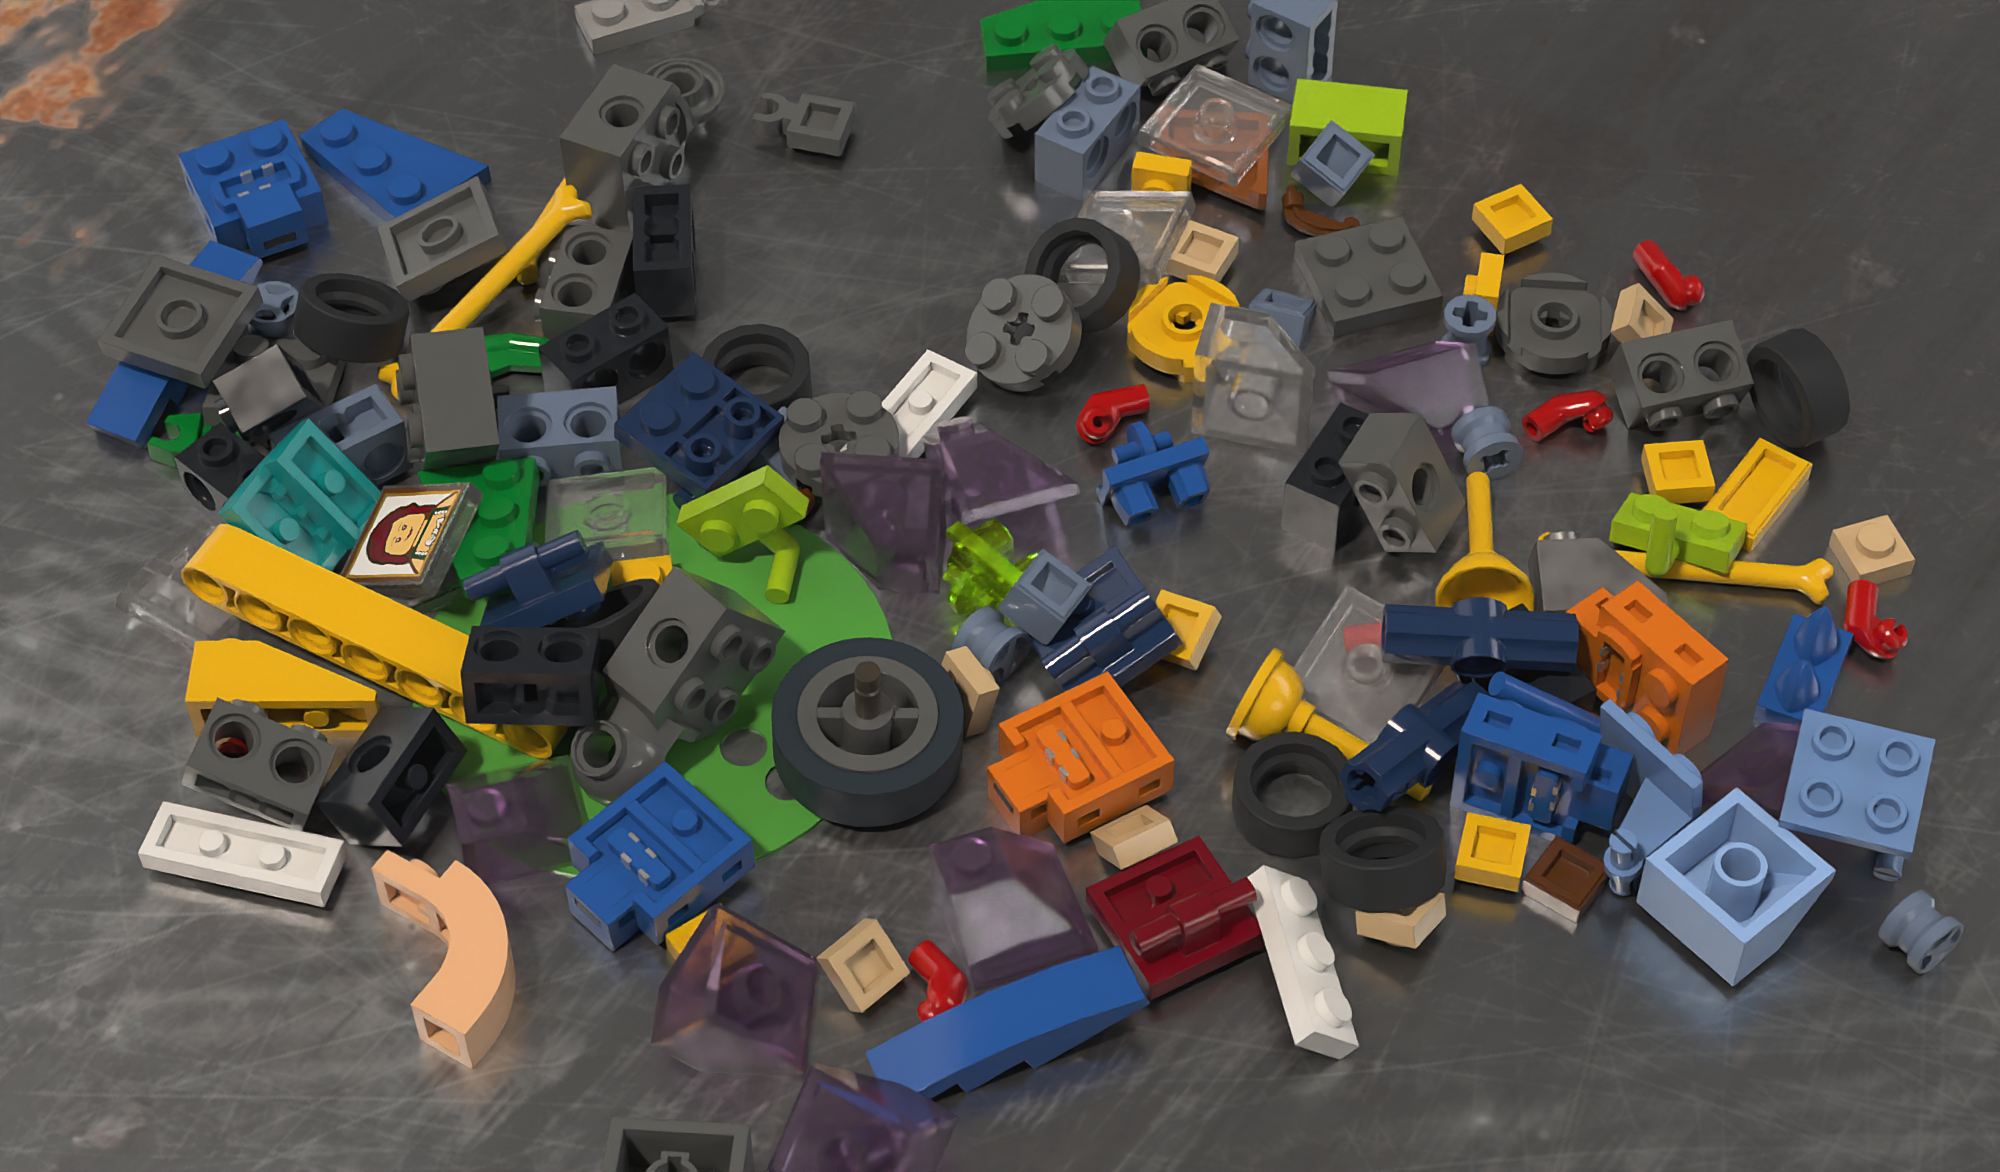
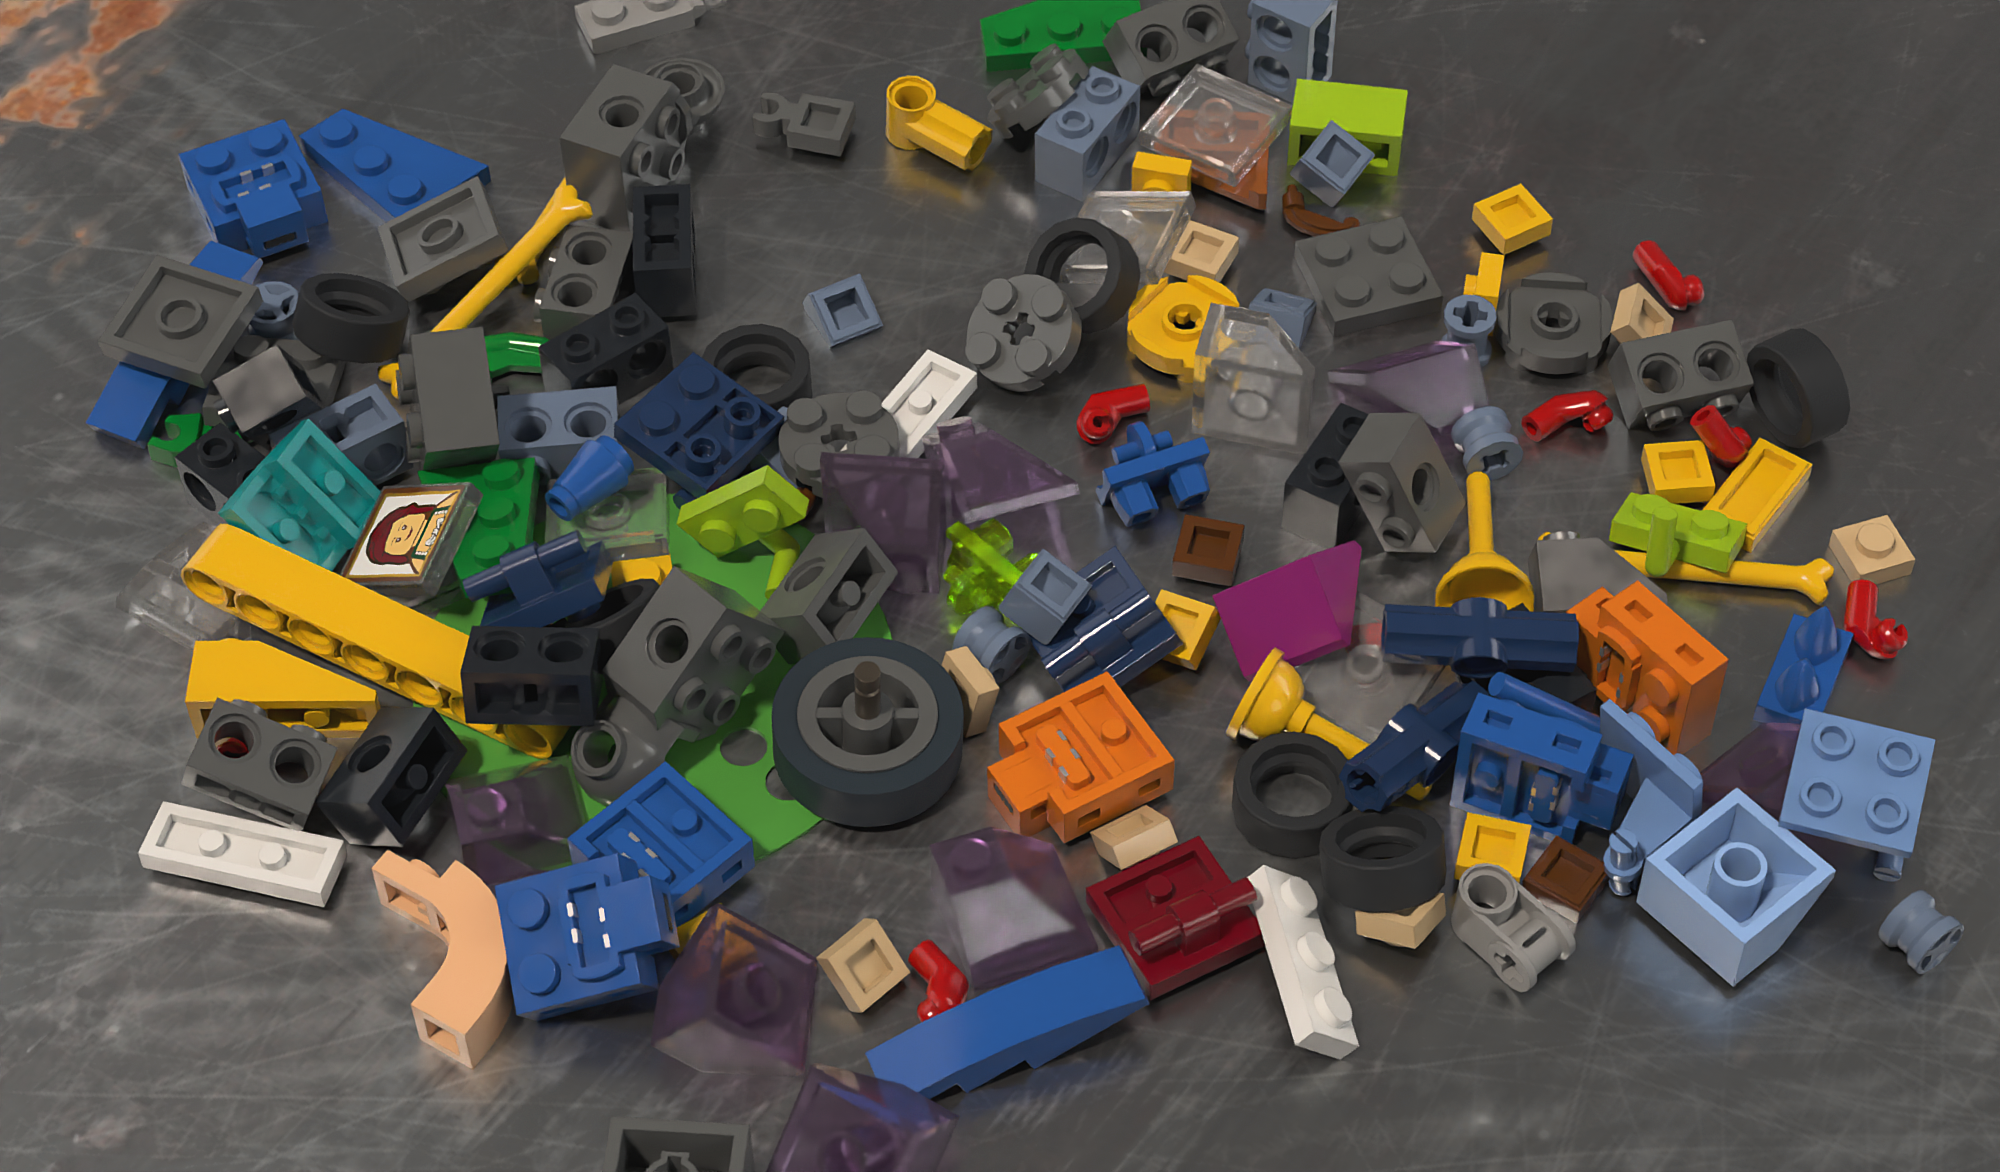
(584, 935): none -> blue piece
(590, 477): none -> blue cone
(829, 591): none -> dark grey brick
(842, 310): none -> sand blue slope
(922, 121): none -> yellow piece
(1208, 550): none -> reddish brown plate
(1296, 608): none -> magenta slope
(1514, 936): none -> light grey piece
(1725, 444): none -> red arm

